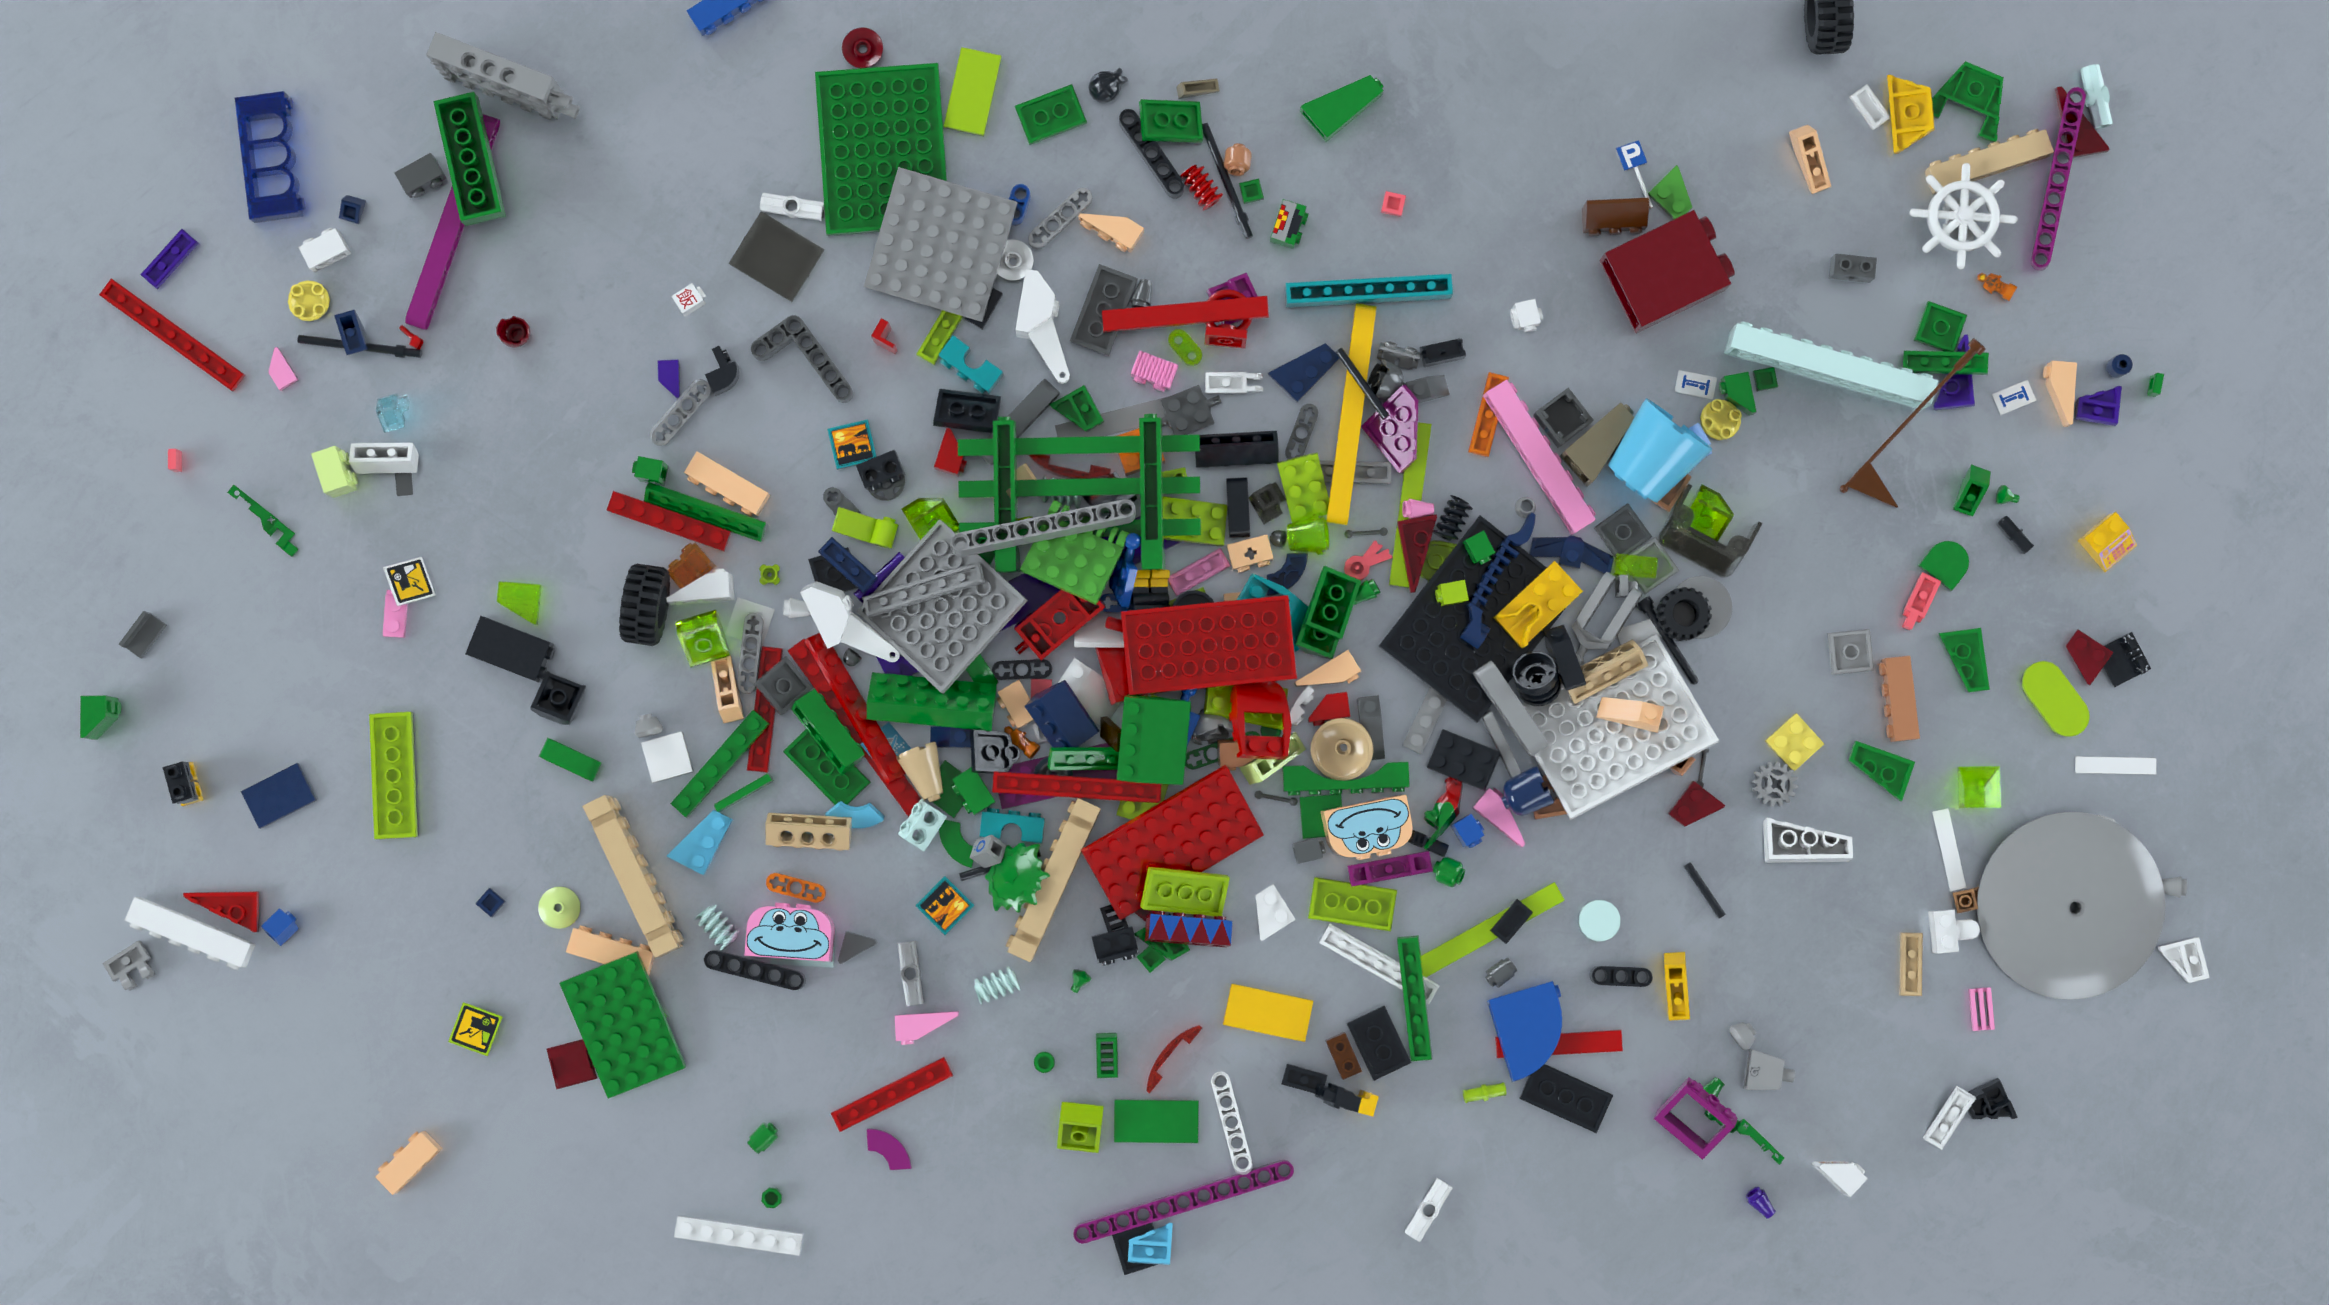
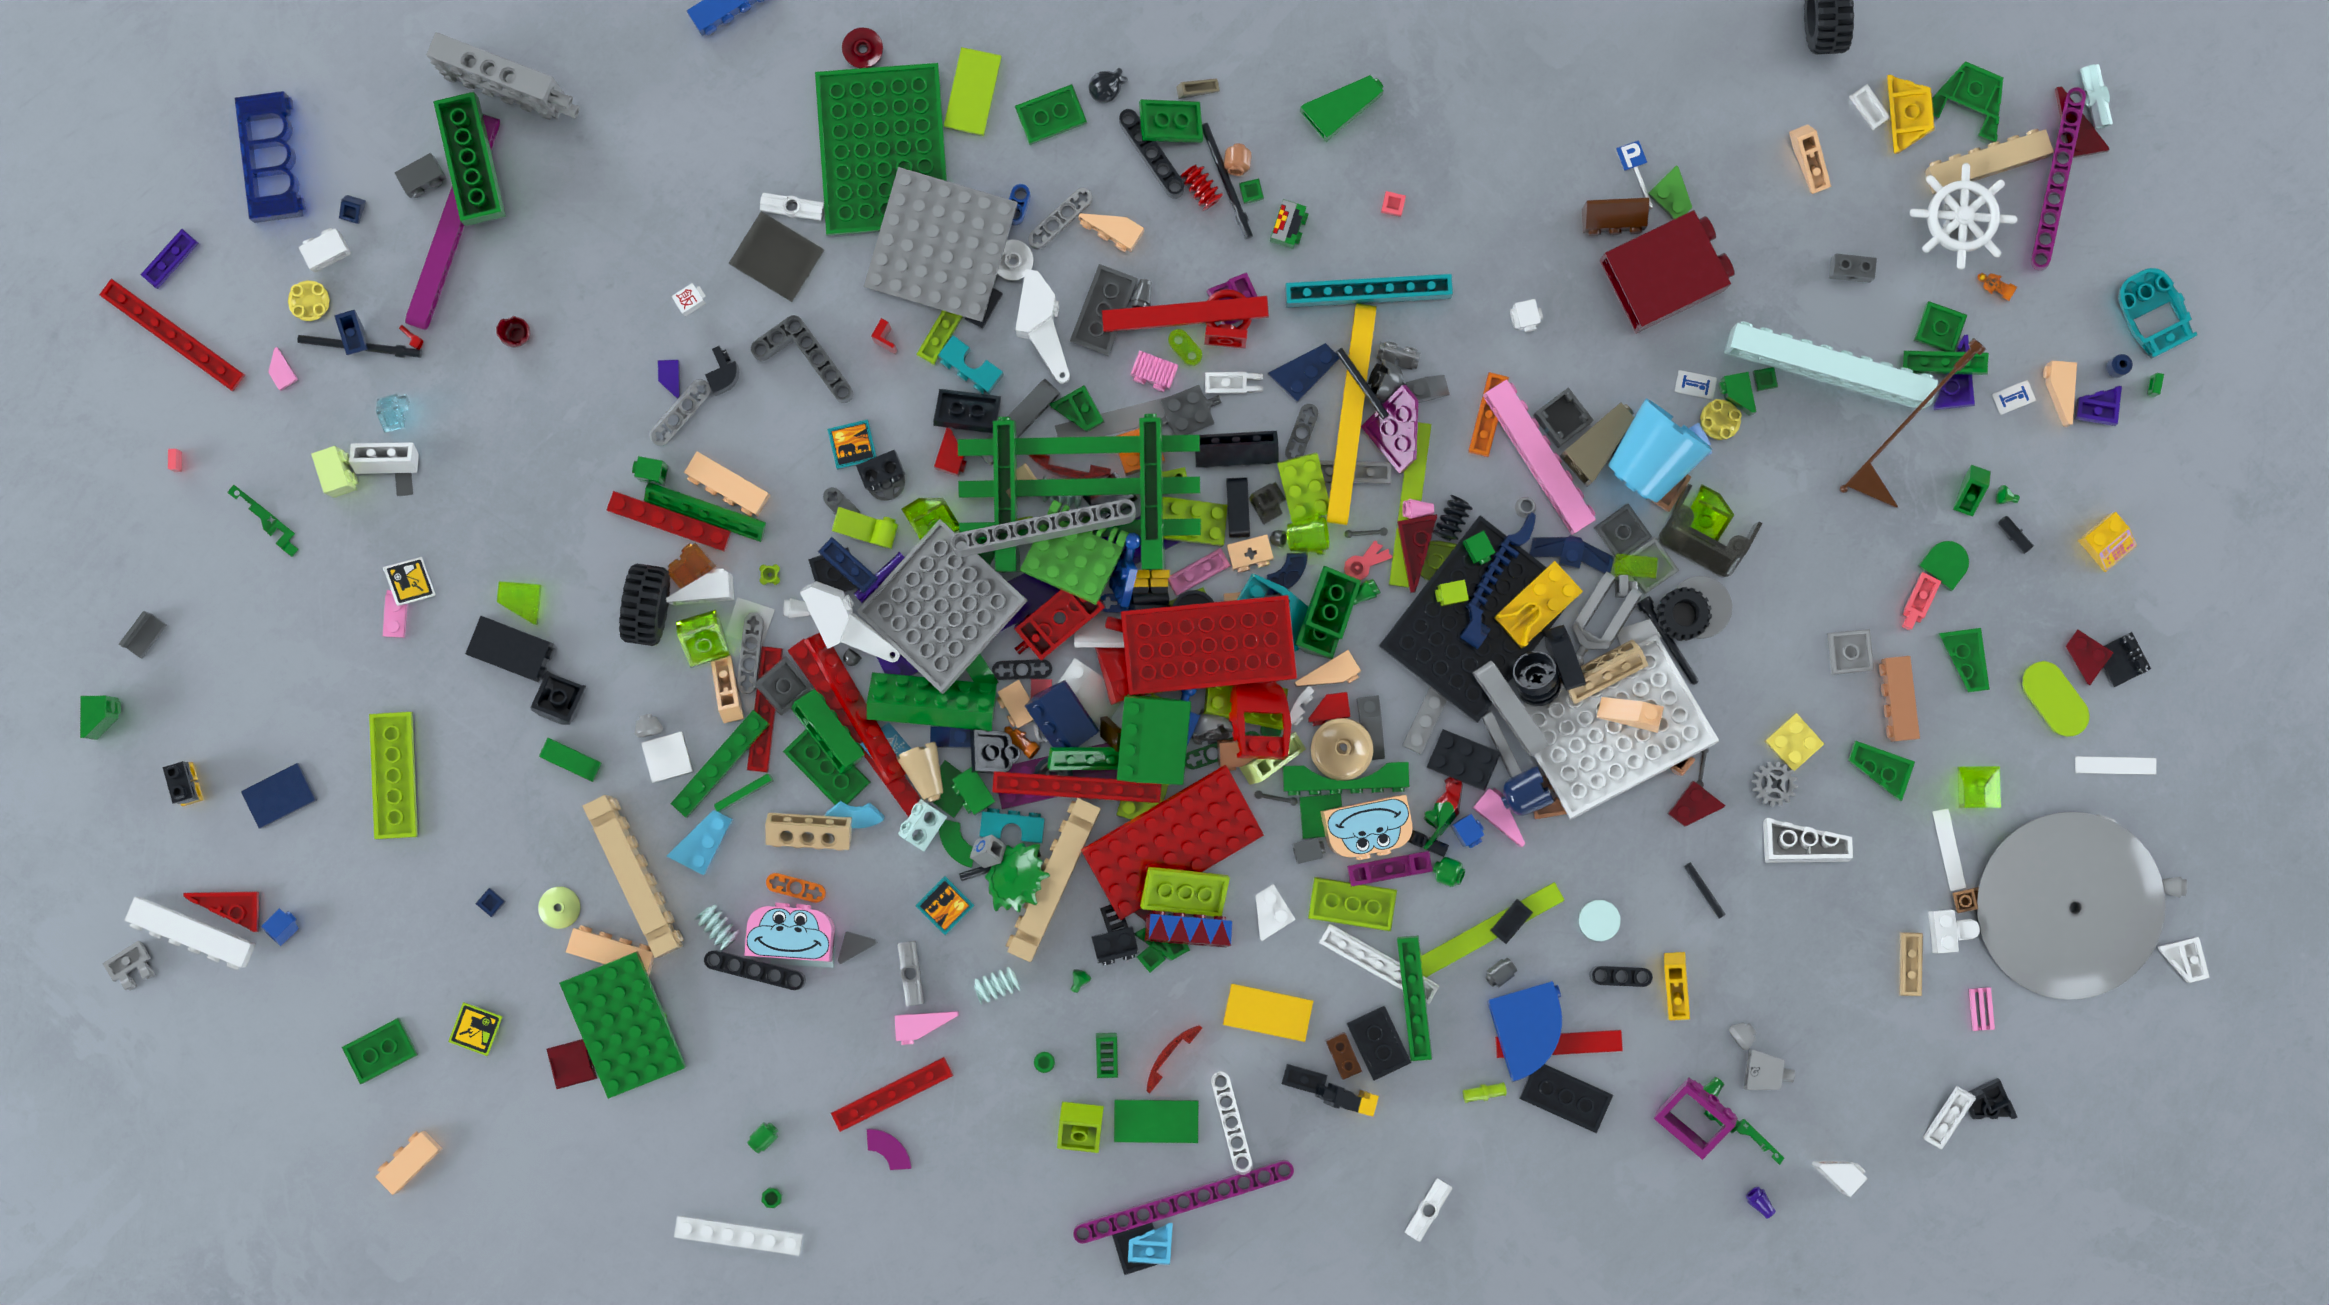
(379, 1051): none -> green tile
(923, 589): light grey tile -> none
(1442, 352): black hinge -> none
(2145, 293): none -> teal slope

